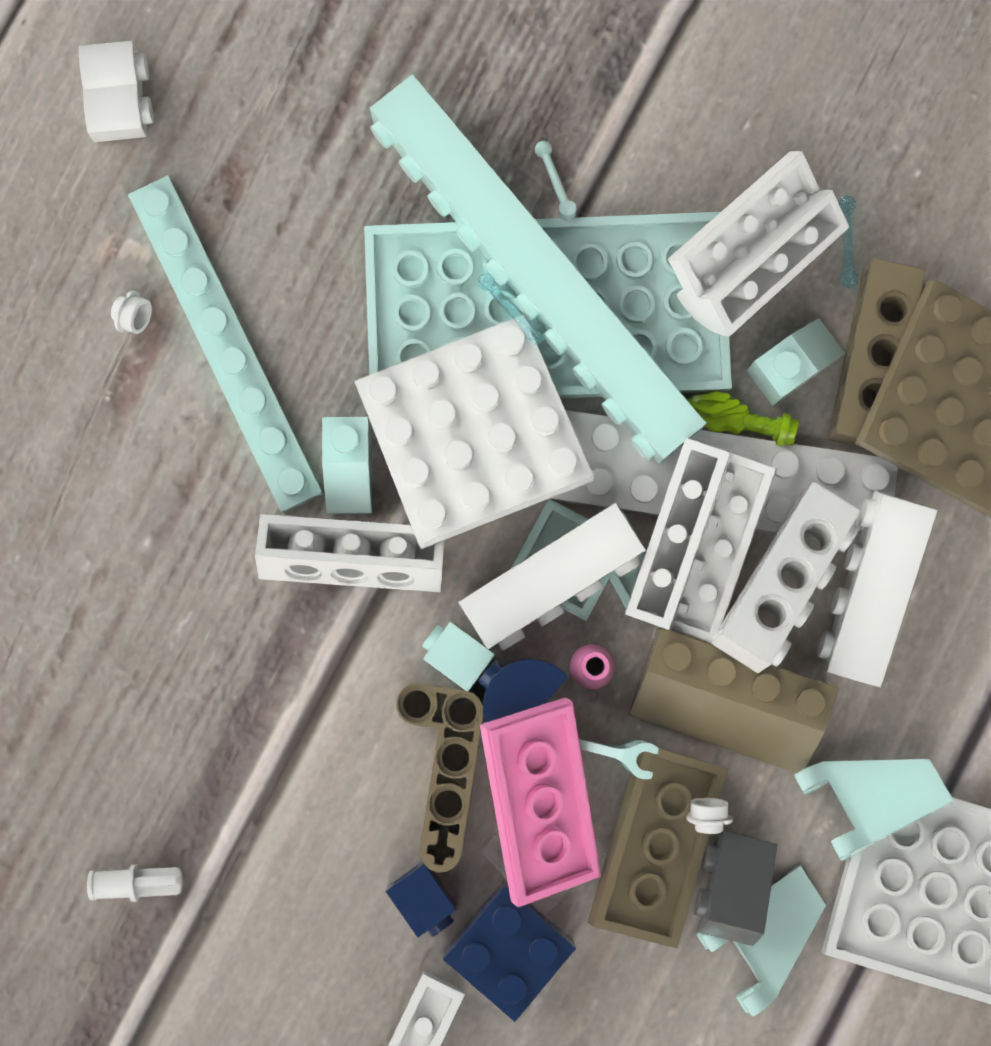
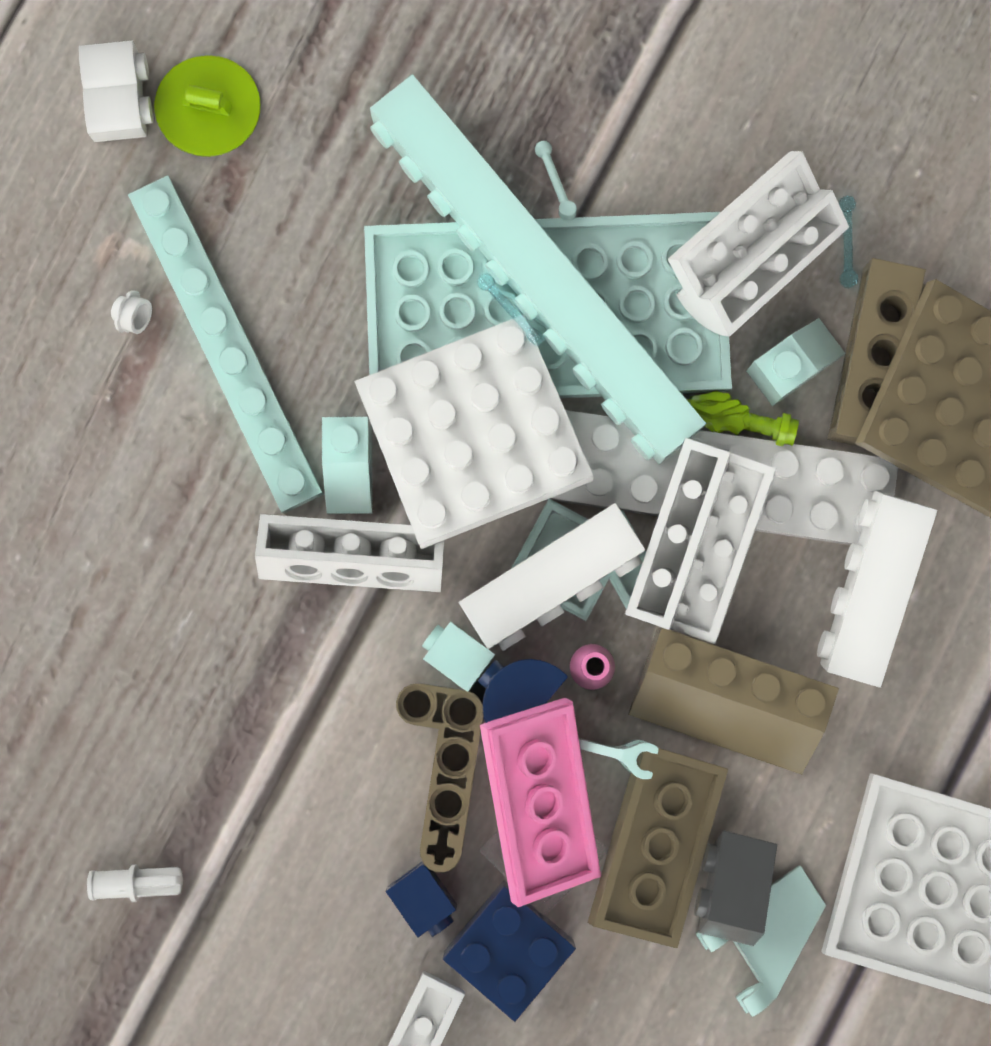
(207, 105): none -> lime shield
(709, 815): white plate -> none
(742, 632): white brick -> none
(877, 796): light aqua flag -> none

